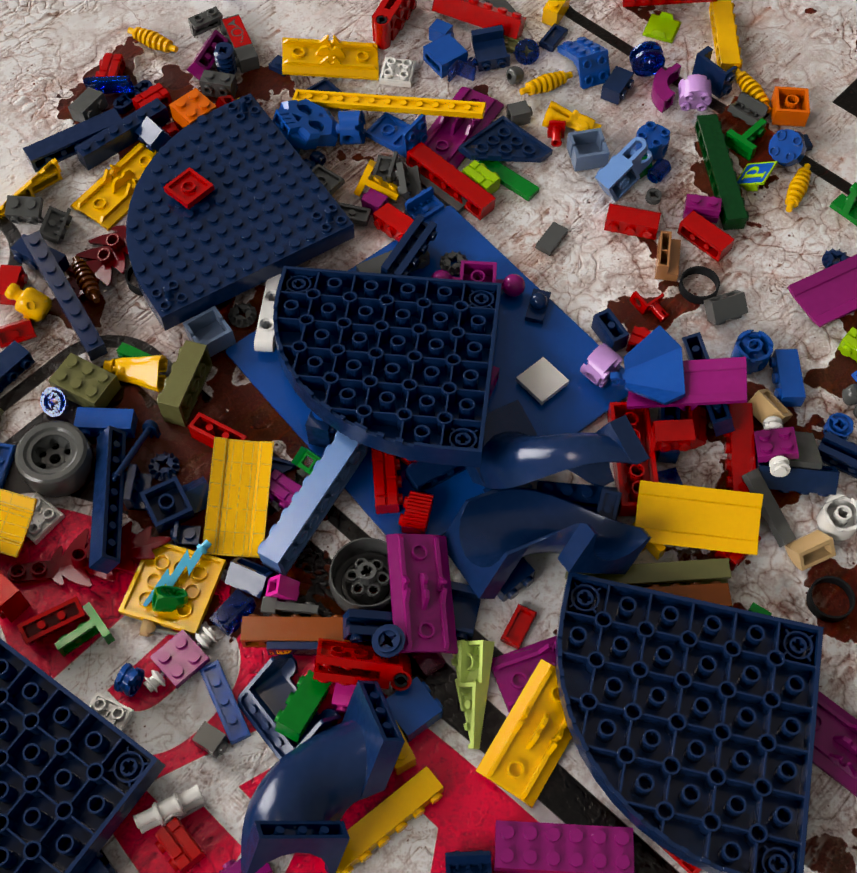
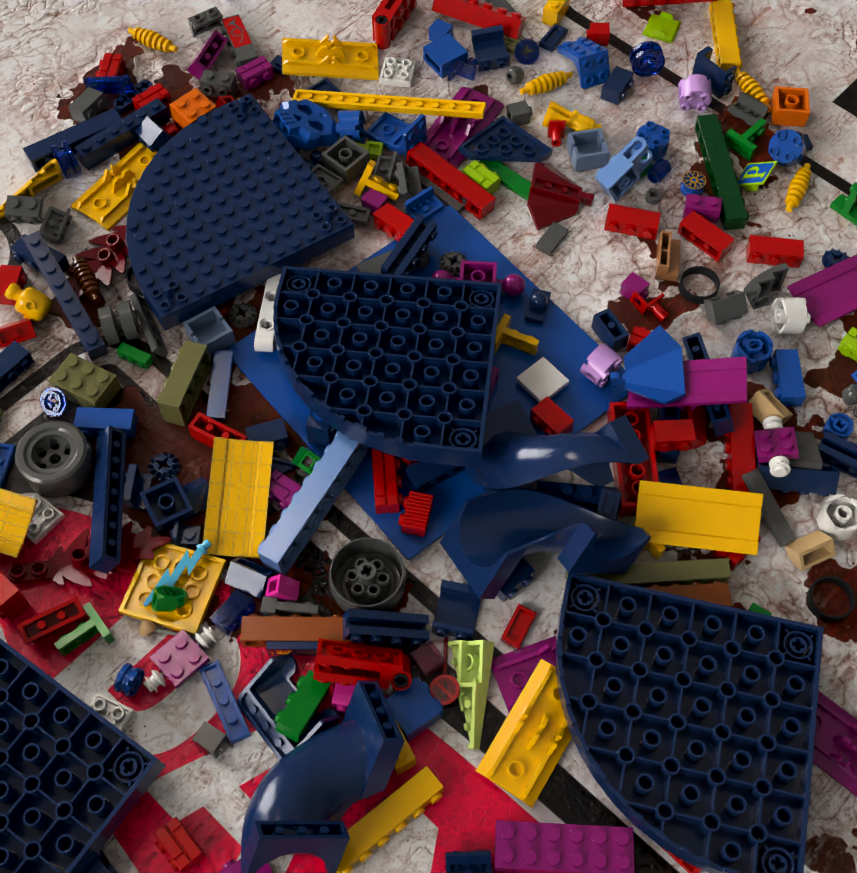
(66, 159): none -> clear blue wheel
(125, 321): none -> dark grey wheel
(139, 370): yellow piece -> none
(148, 325): none -> dark grey tile
(149, 428): dark blue piece -> none
(168, 808): white pin -> none
(189, 188): red plate -> none
(220, 385): none -> tile
(225, 58): dark blue piece -> none
(254, 73): none -> magenta brick
(270, 431): none -> dark blue brick
(346, 159): none -> dark grey brick
(373, 147): none -> lime plate
(379, 640): dark blue gear -> none
(422, 592): magenta hinge -> none
(445, 686): none -> piece
(514, 338): none -> yellow bracket
(551, 418): none -> red brick
(553, 196): none -> dark red panel
(599, 33): none -> red brick
(632, 284): none -> magenta brick
(661, 94): magenta arch -> none
(692, 184): none -> blue wheel
(761, 288): none -> dark grey slope
(774, 251): none -> red brick
(789, 315): none -> white brick

